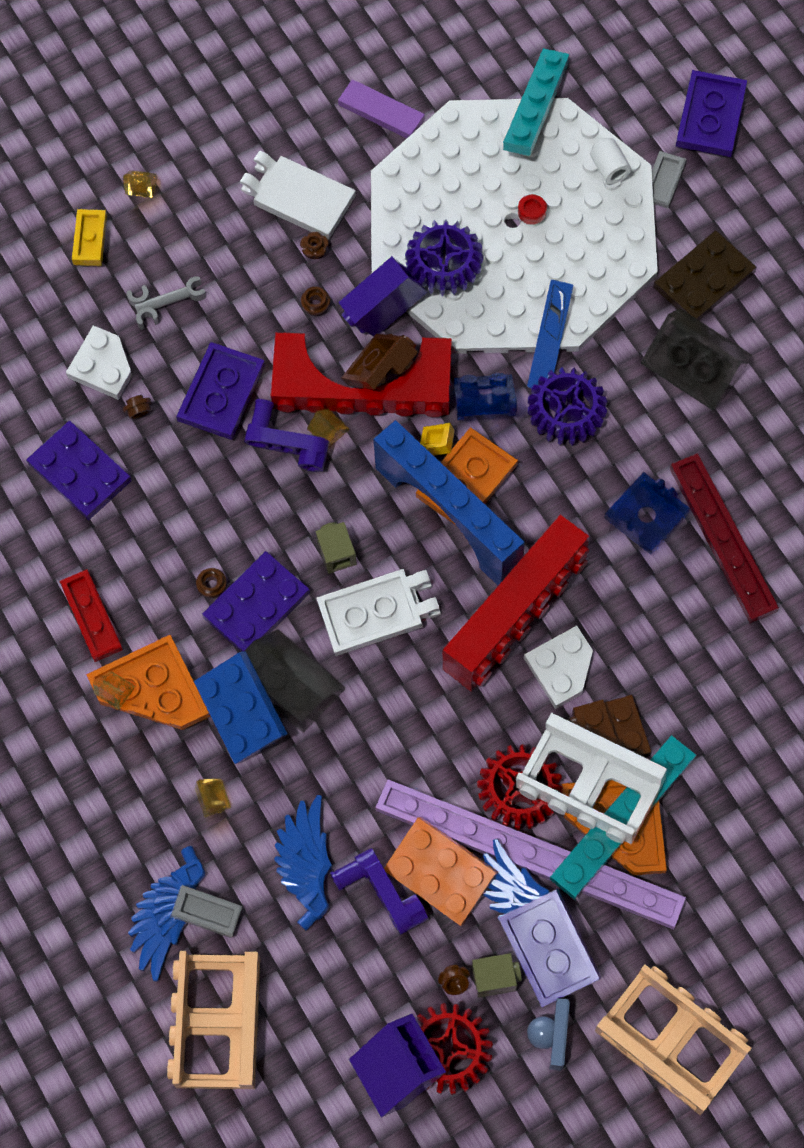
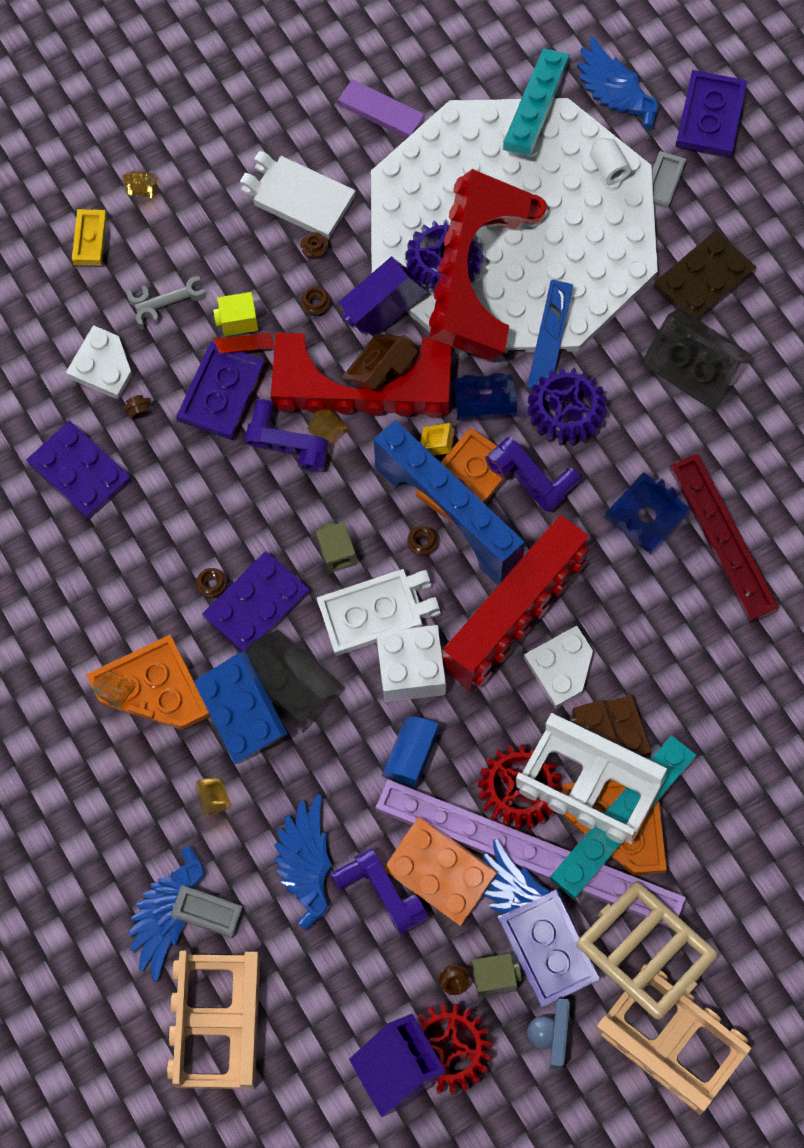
(91, 615): red tile -> none
(236, 314): none -> neon yellow brick
(244, 343): none -> red sticker
(411, 663): none -> white brick
(411, 751): none -> blue brick
(418, 533): none -> reddish brown plate
(458, 314): none -> red arch
(511, 457): none -> dark purple beam
(615, 84): none -> blue animal
(635, 987): none -> tan bar

